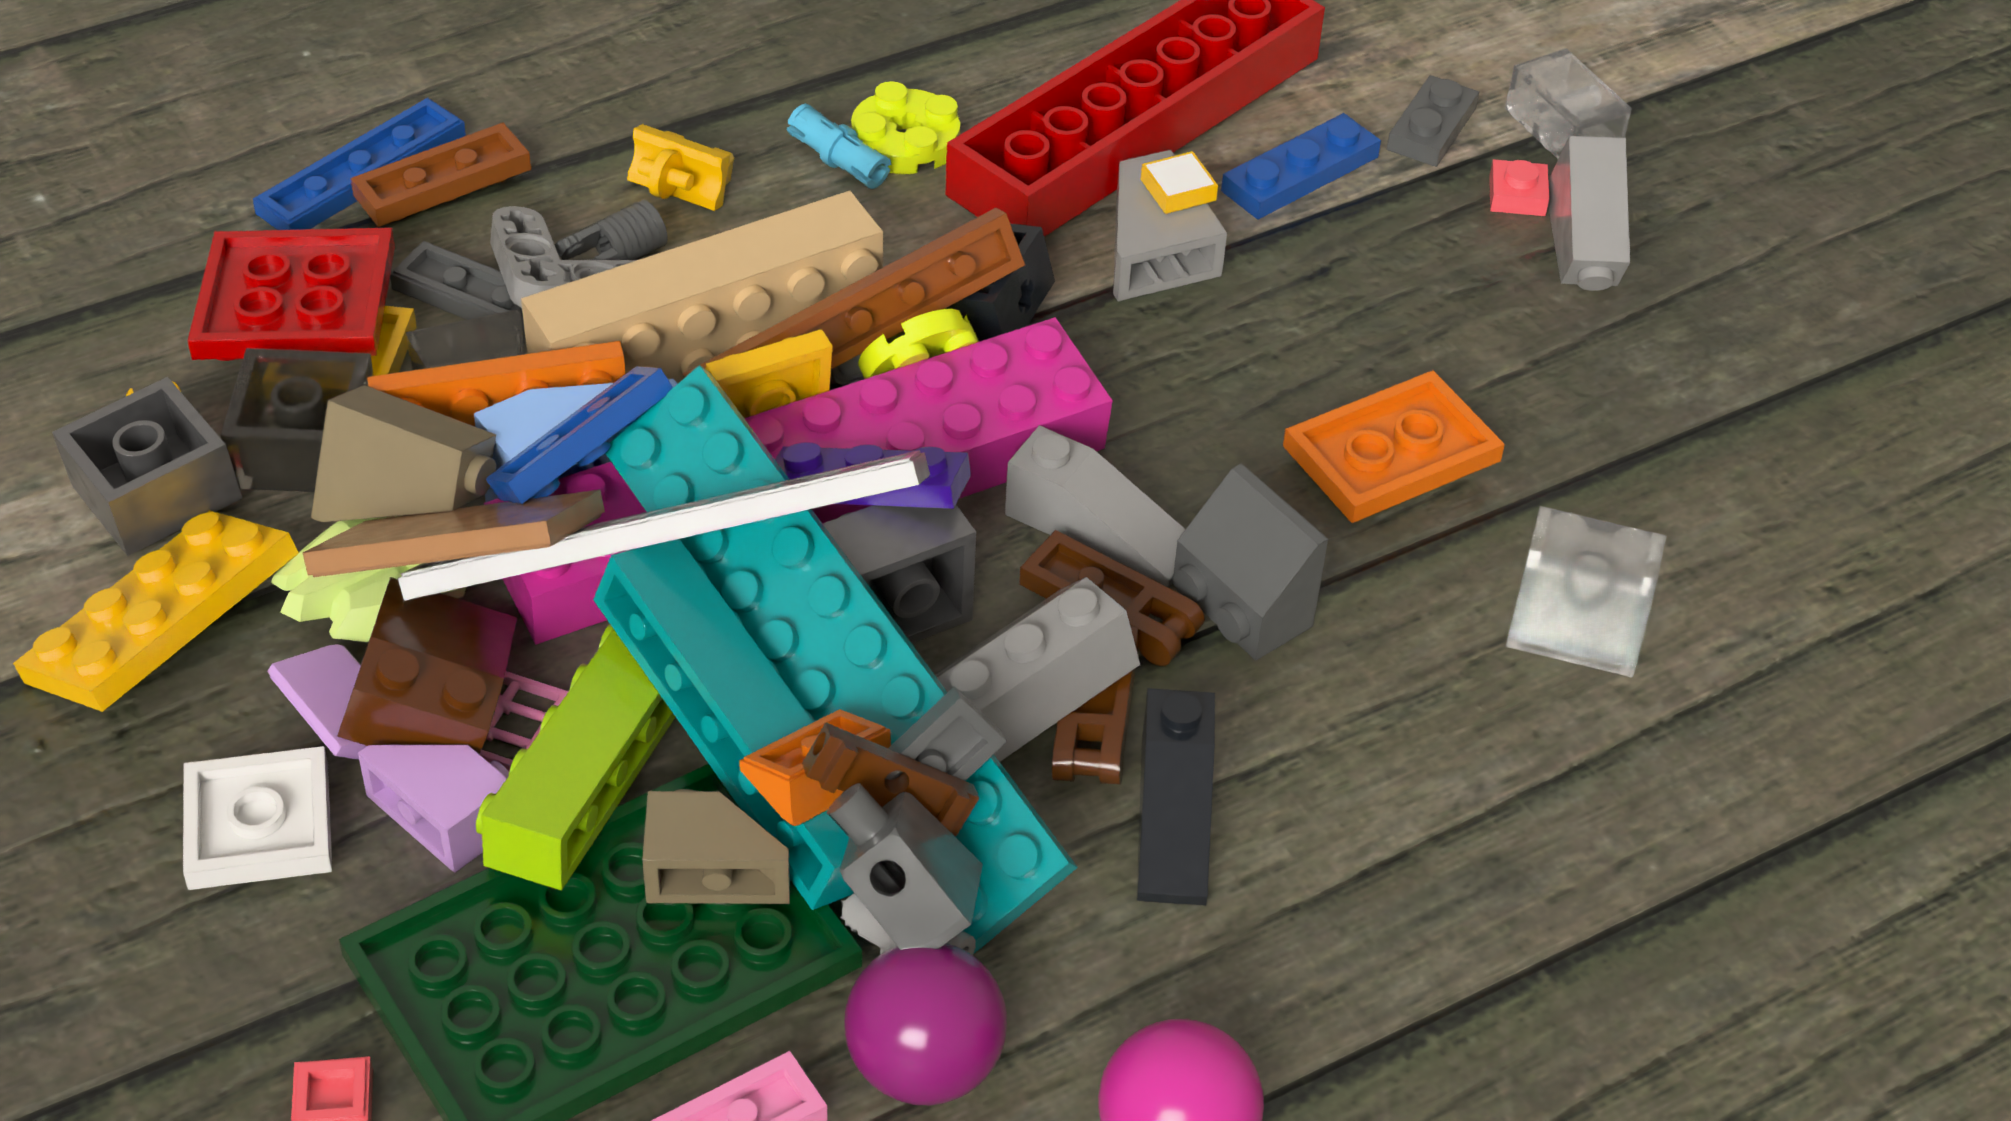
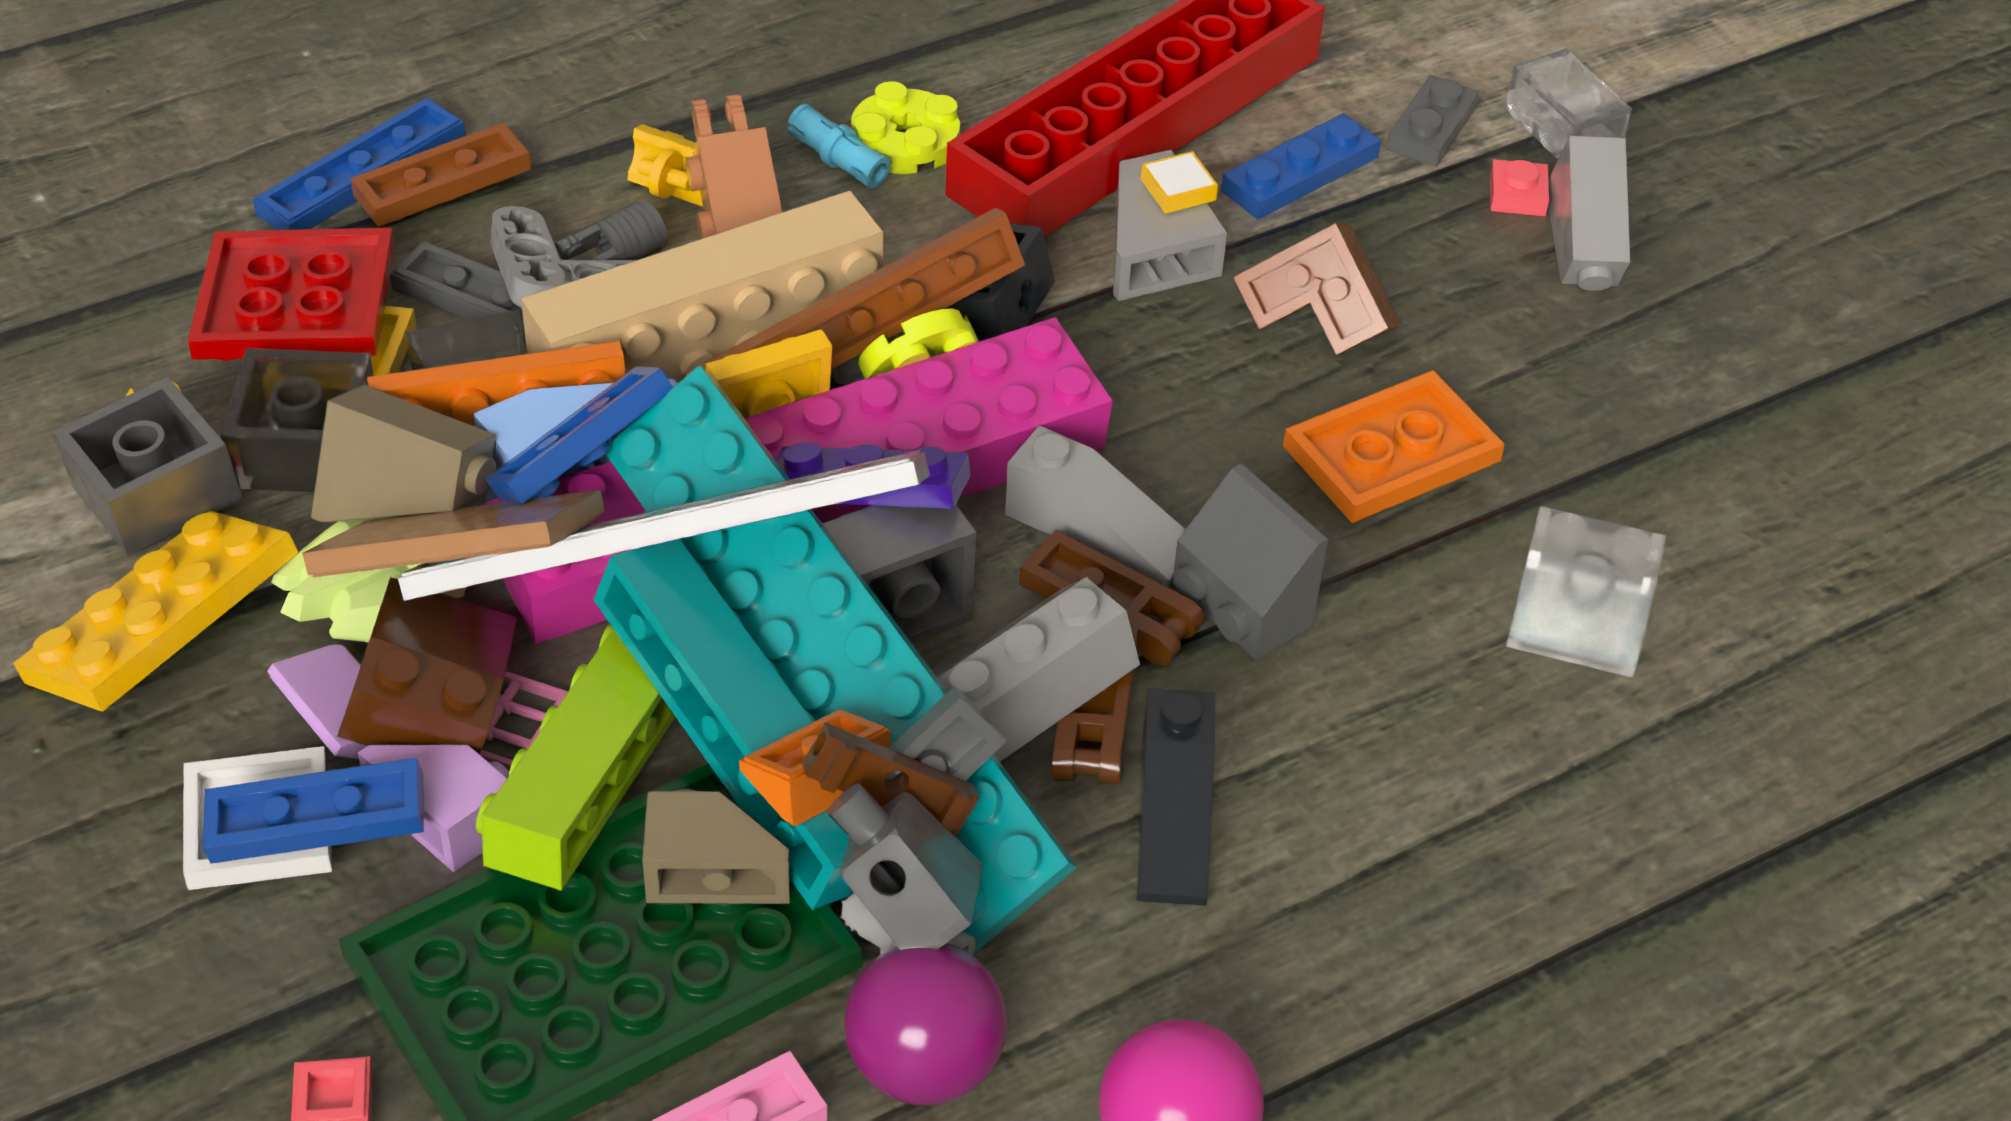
(313, 810): none -> blue plate
(731, 171): none -> nougat hinge
(1332, 277): none -> panel

